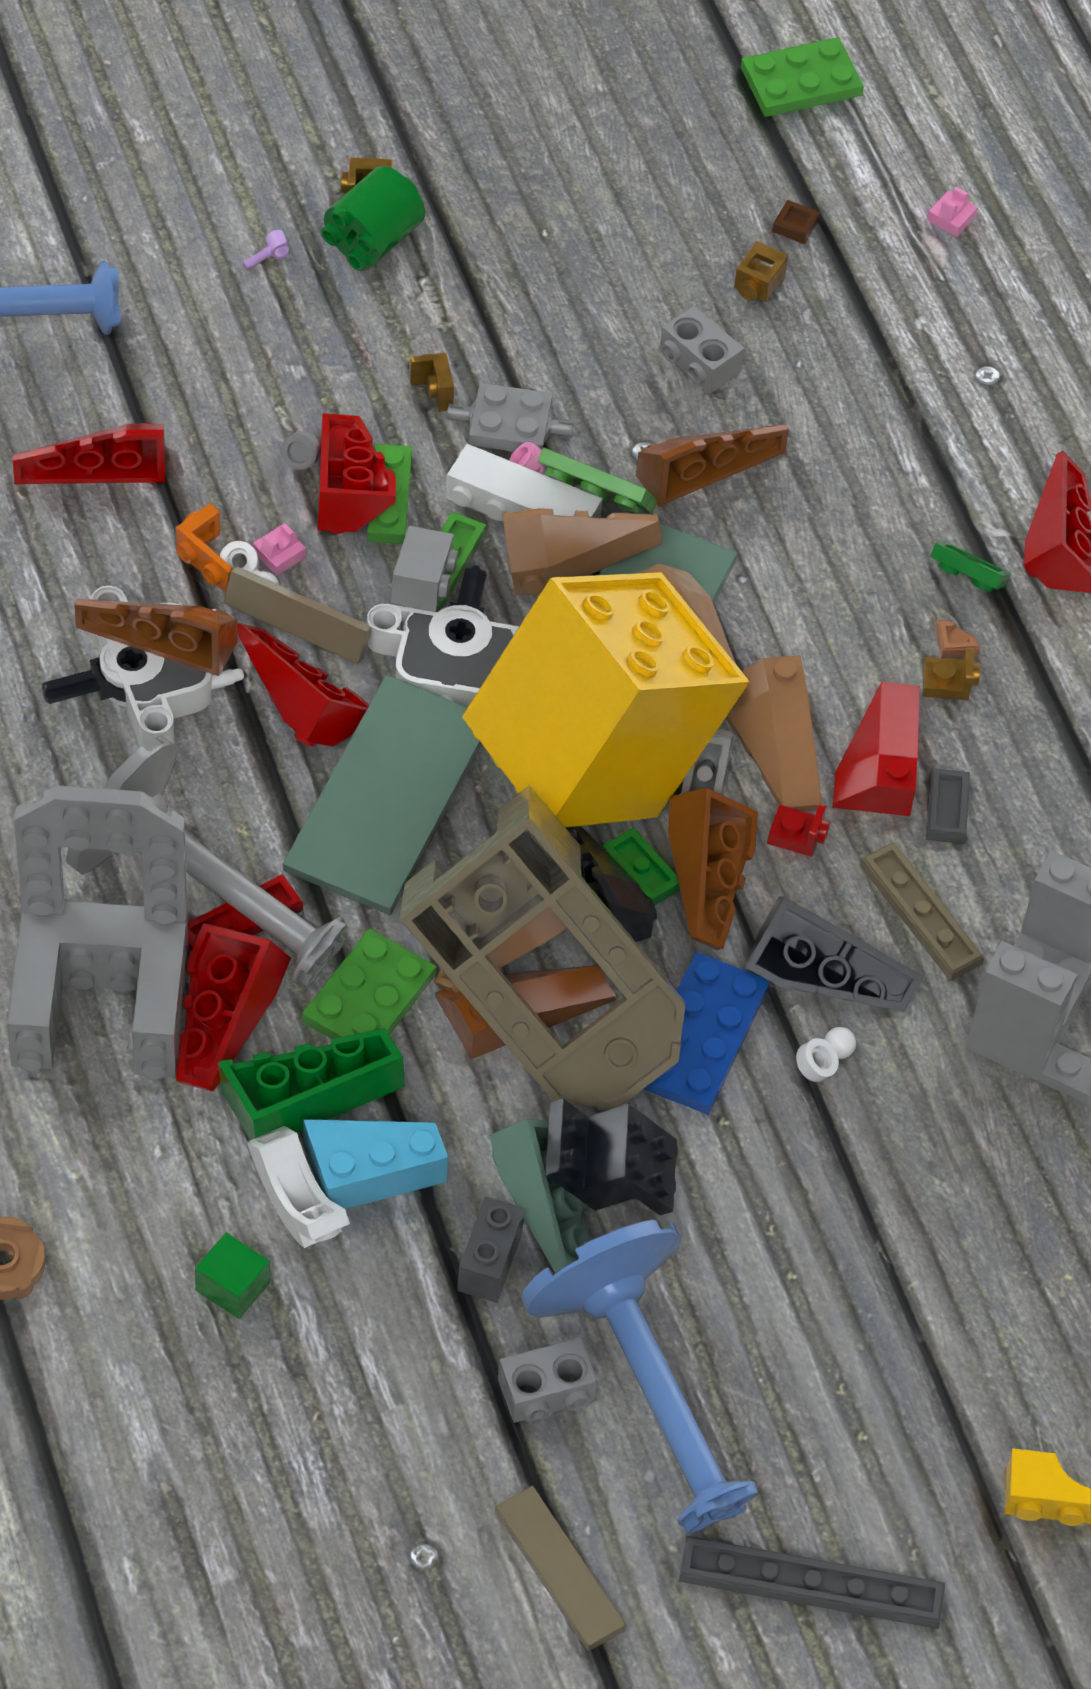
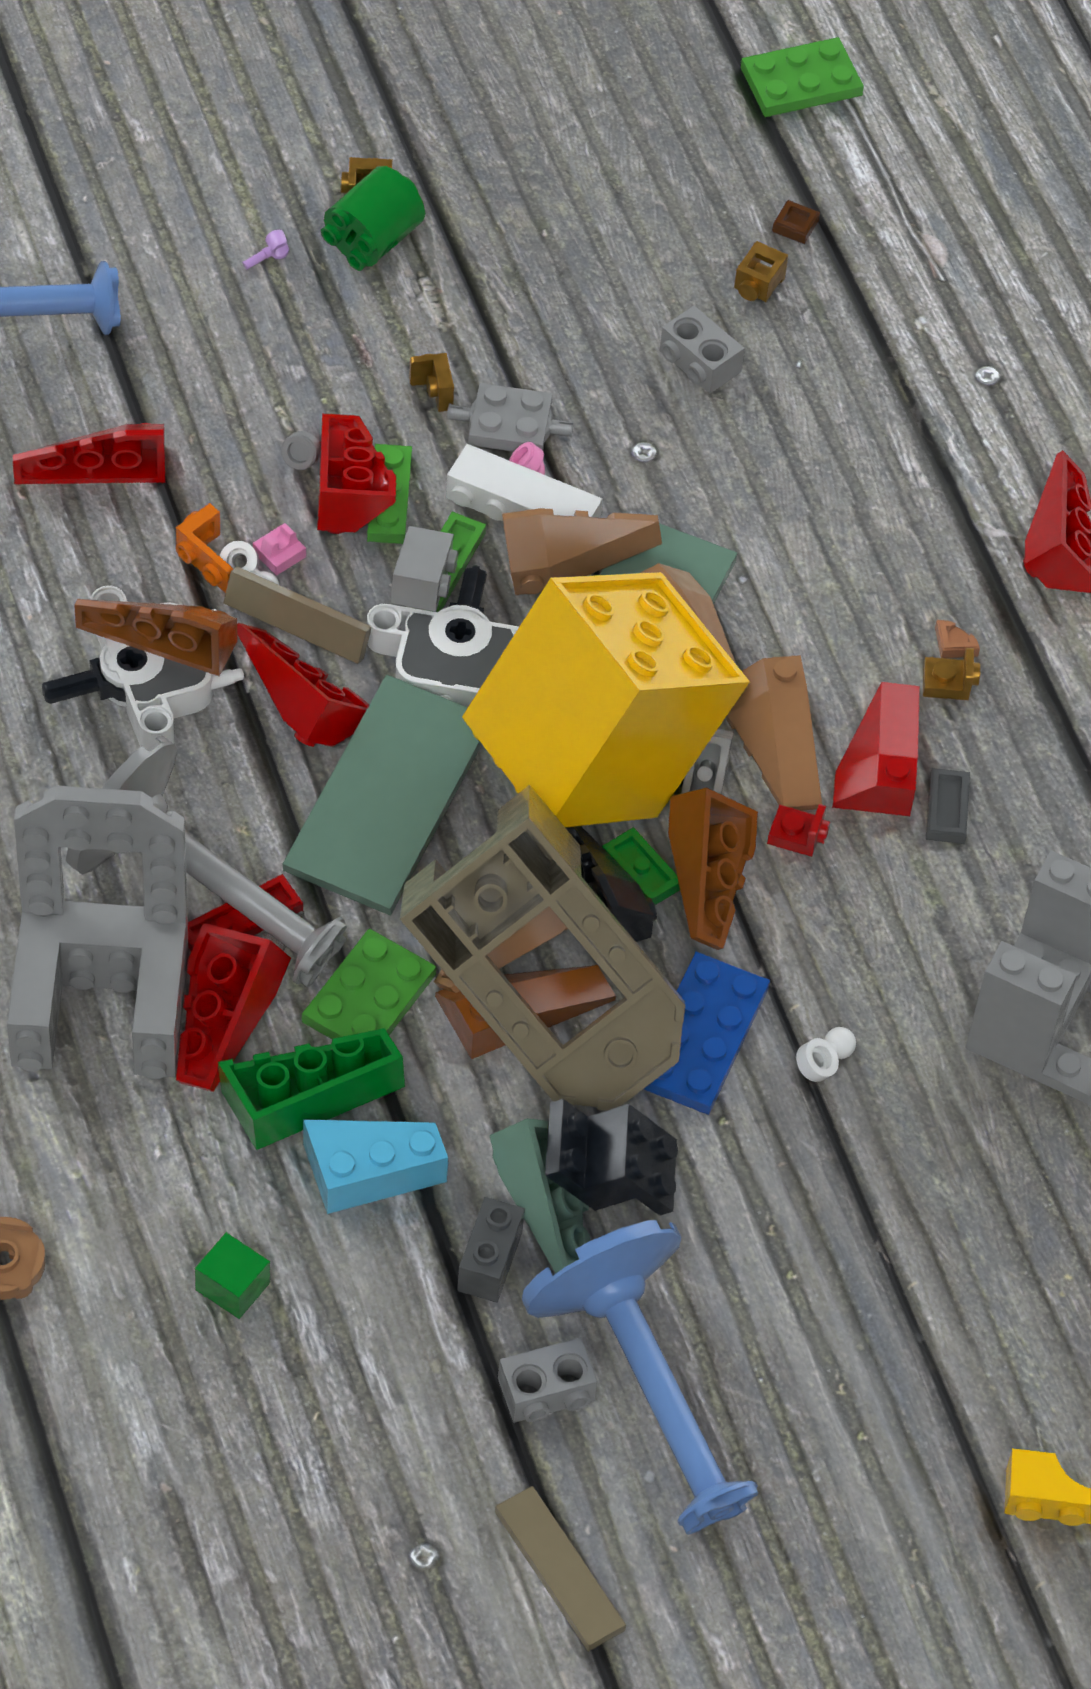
(293, 1188): white arch -> none
(597, 482): bright green plate -> none
(697, 461): dark orange wedge -> none
(812, 1582): dark grey tile -> none
(819, 958): black wedge -> none
(922, 911): dark tan tile -> none
(953, 212): bright pink tile -> none
(955, 560): green plate -> none

